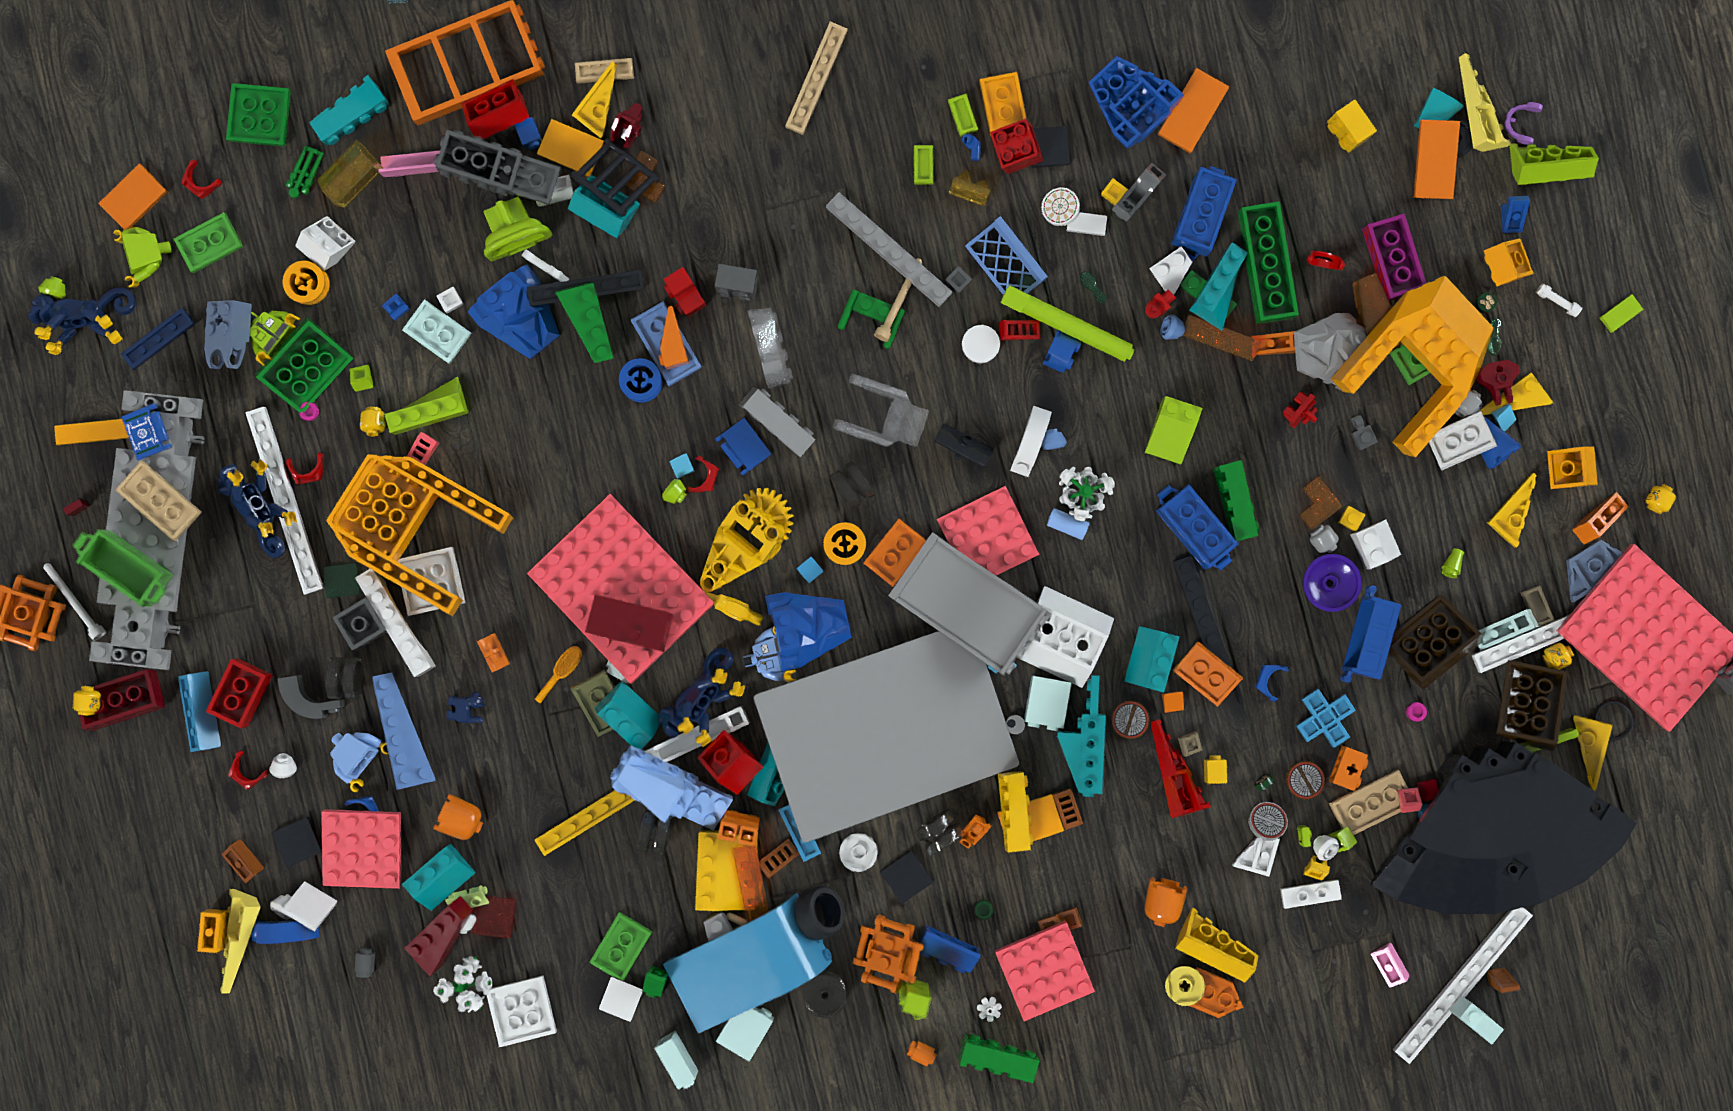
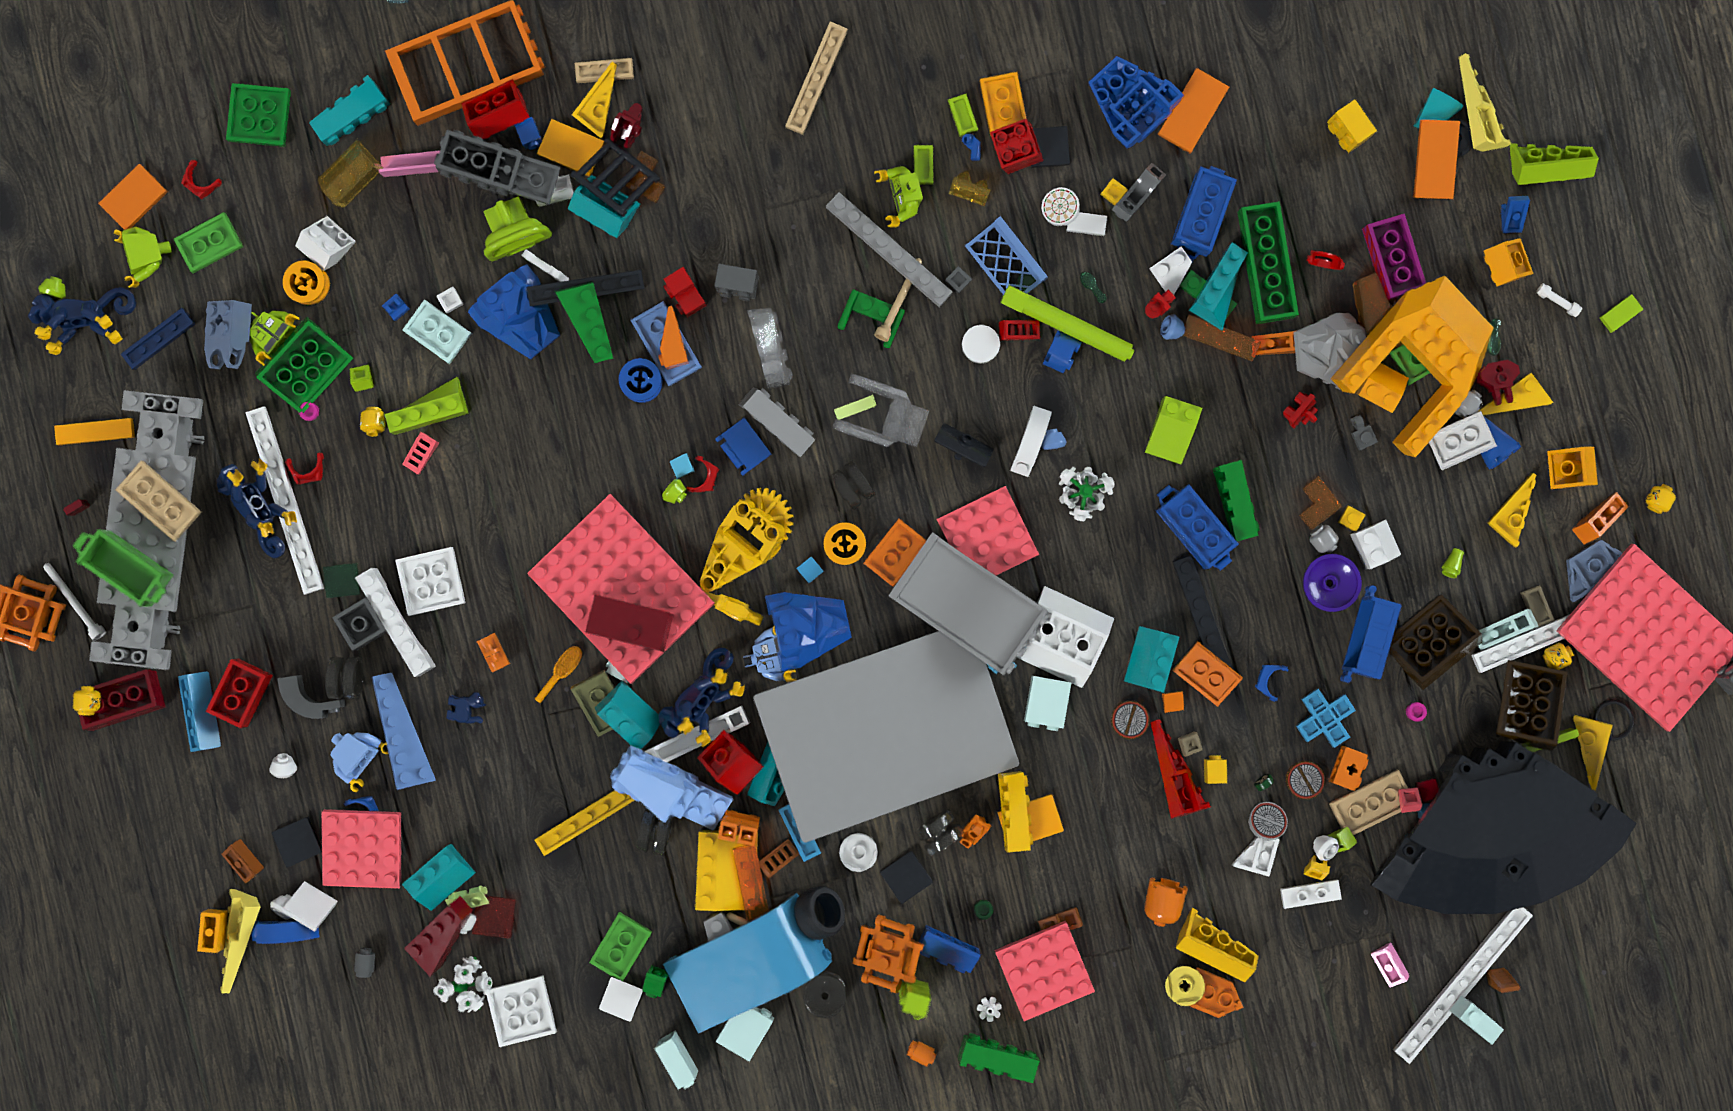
(146, 432): blue piece -> none
(235, 774): red helmet -> none
(293, 192): green piece -> none
(386, 509): light orange wedge -> none
(459, 818): orange cylinder -> none
(855, 407): none -> yellowish green piece
(905, 191): none -> lime torso
(1015, 724): light grey tile -> none
(1063, 793): dark orange slope -> none
(1066, 523): light blue pin -> none
(1078, 745): teal wedge -> none
(1304, 836): lime tile -> none
(1384, 387): none -> light orange slope
(1486, 302): tile -> none
(1504, 417): medium azure slope -> none
(1521, 139): medium lavender piece -> none

